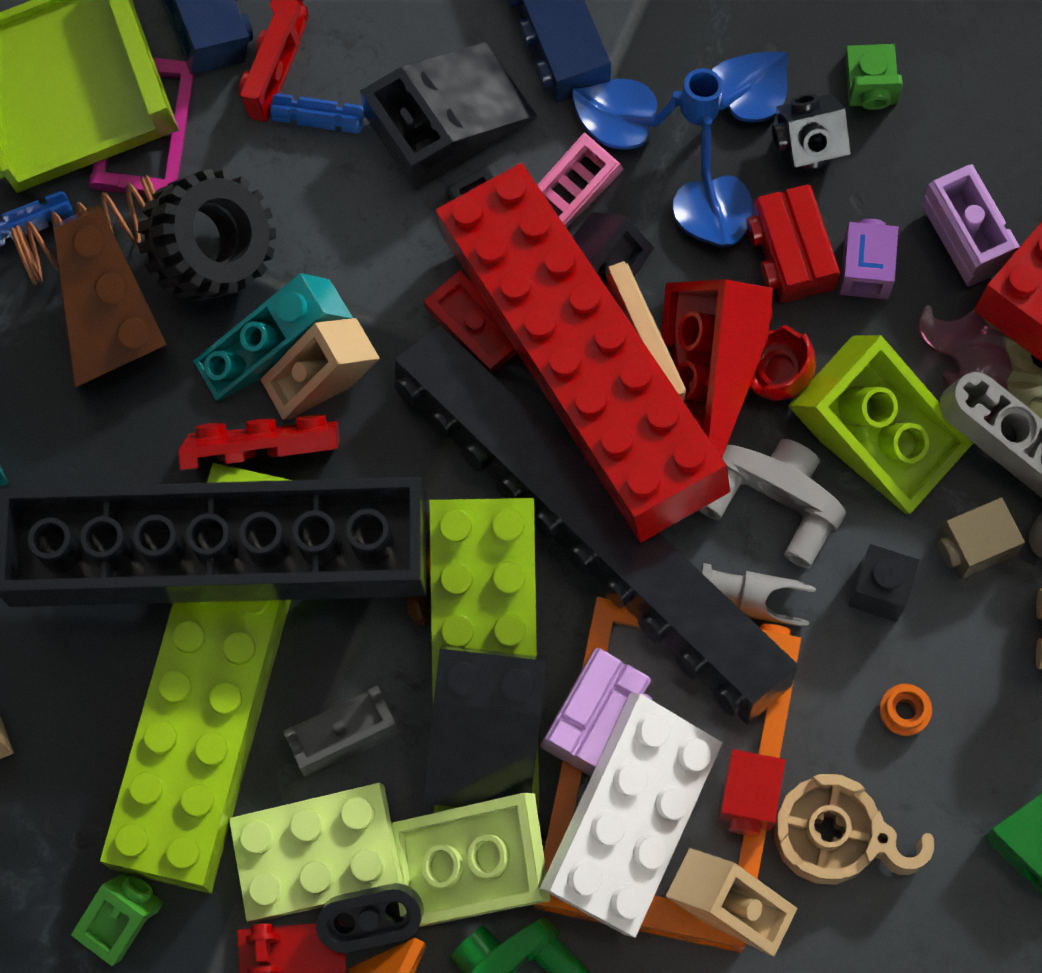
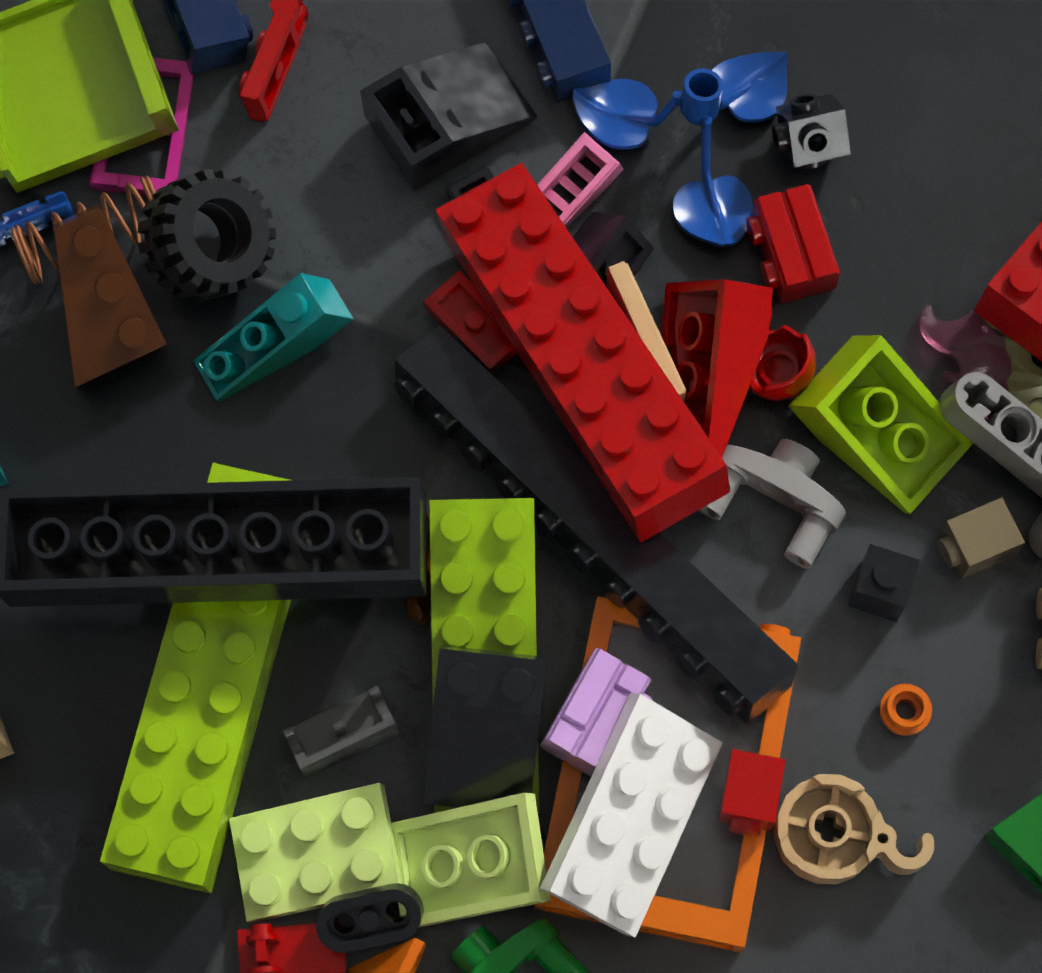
(116, 917): bright green bracket -> none
(233, 446): red wing -> none
(317, 113): blue axle -> none
(319, 366): tan slope -> none
(731, 901): tan slope -> none
(752, 590): light grey piece -> none
(869, 259): medium lavender brick -> none
(872, 76): bright green bracket -> none
(969, 224): lavender brick -> none

